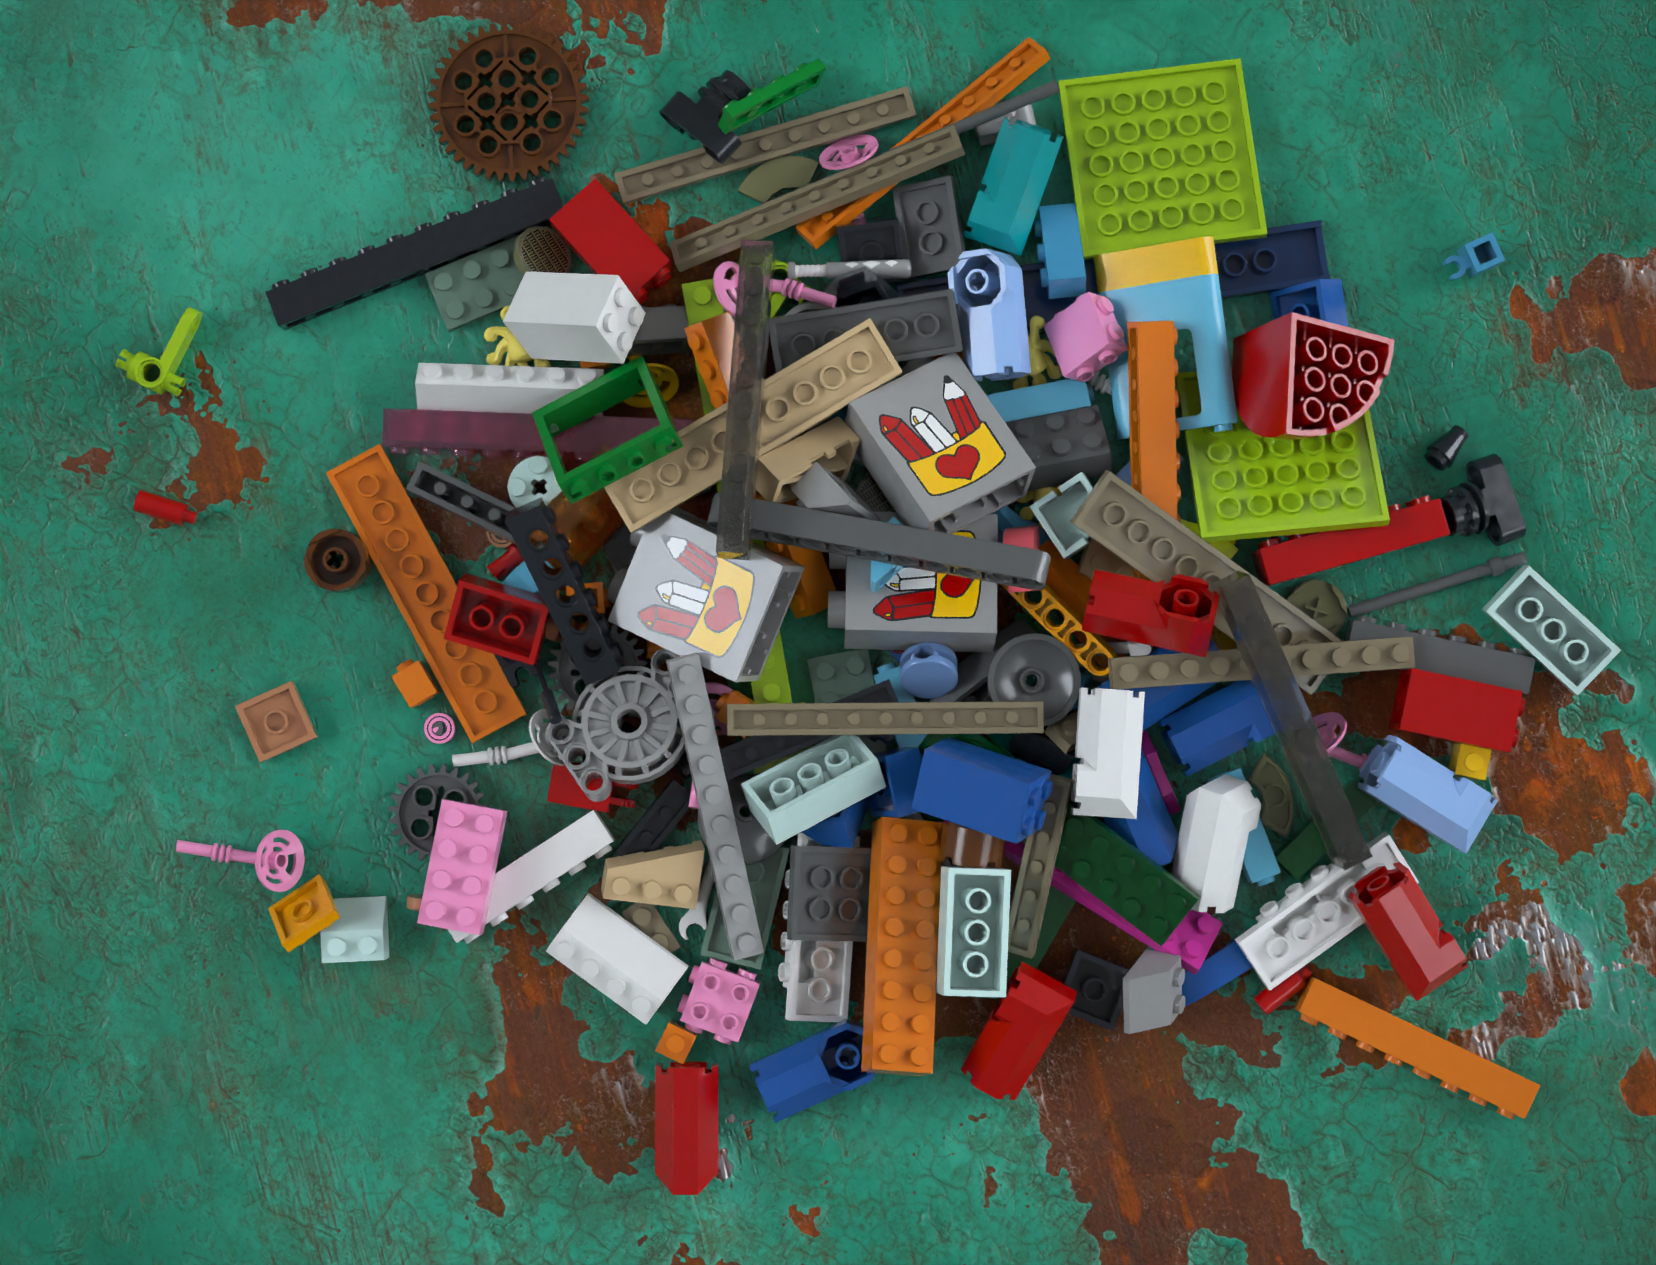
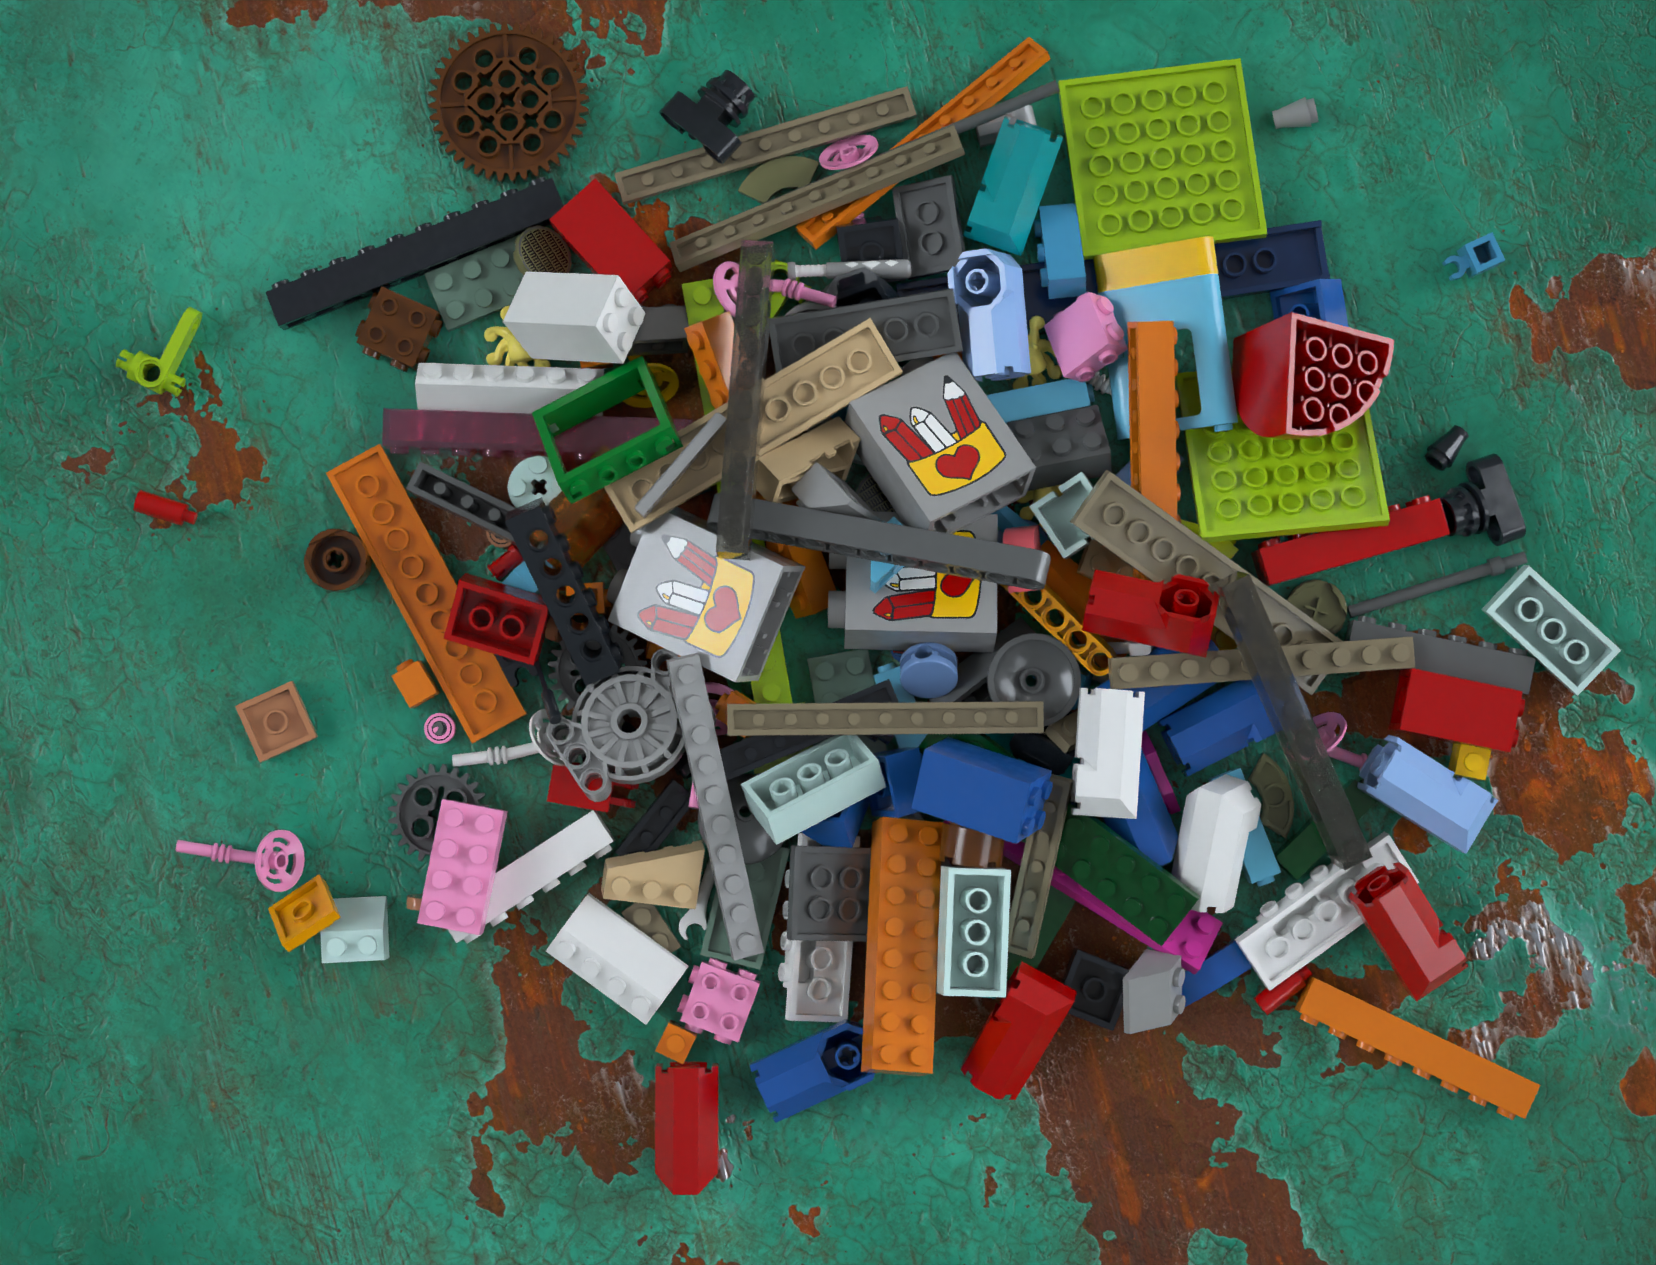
(398, 330): none -> reddish brown brick
(680, 465): none -> light grey tile
(768, 98): green plate -> none
(1297, 114): none -> light grey cone

